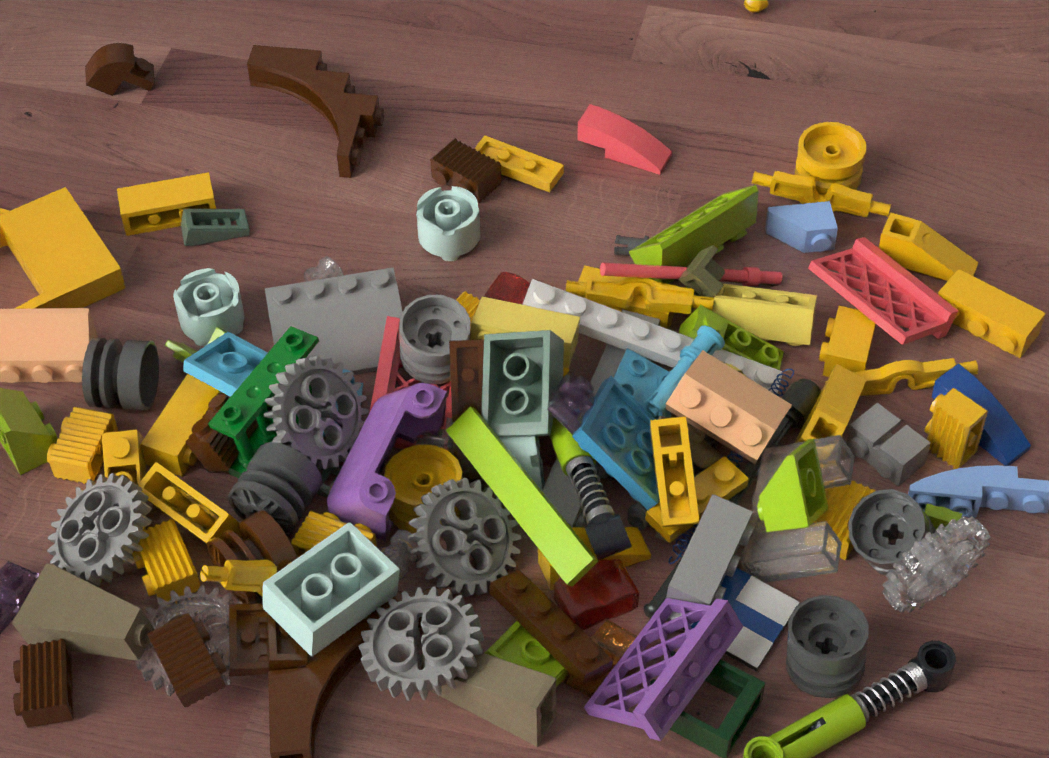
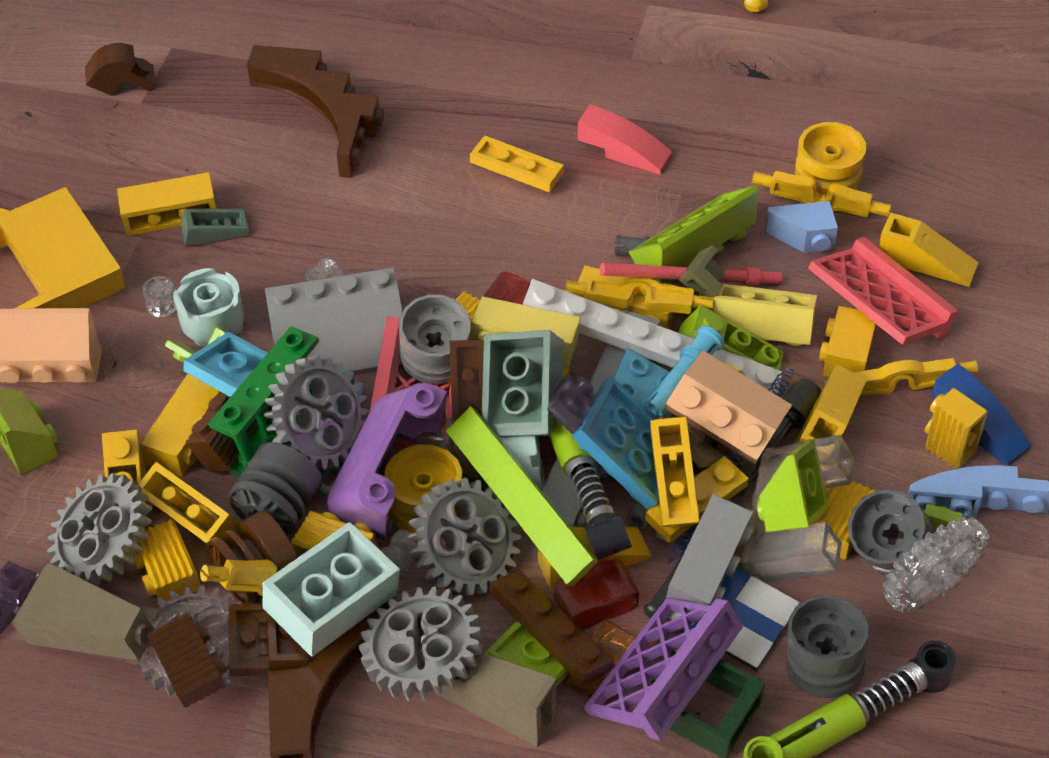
(44, 683): reddish brown brick -> none
(79, 446): yellow brick -> none
(120, 373): dark grey wheel -> none
(159, 296): none -> clear wheel
(448, 222): light aqua brick -> none
(466, 168): reddish brown brick -> none
(891, 454): light grey piece -> none
(992, 313): yellow brick -> none

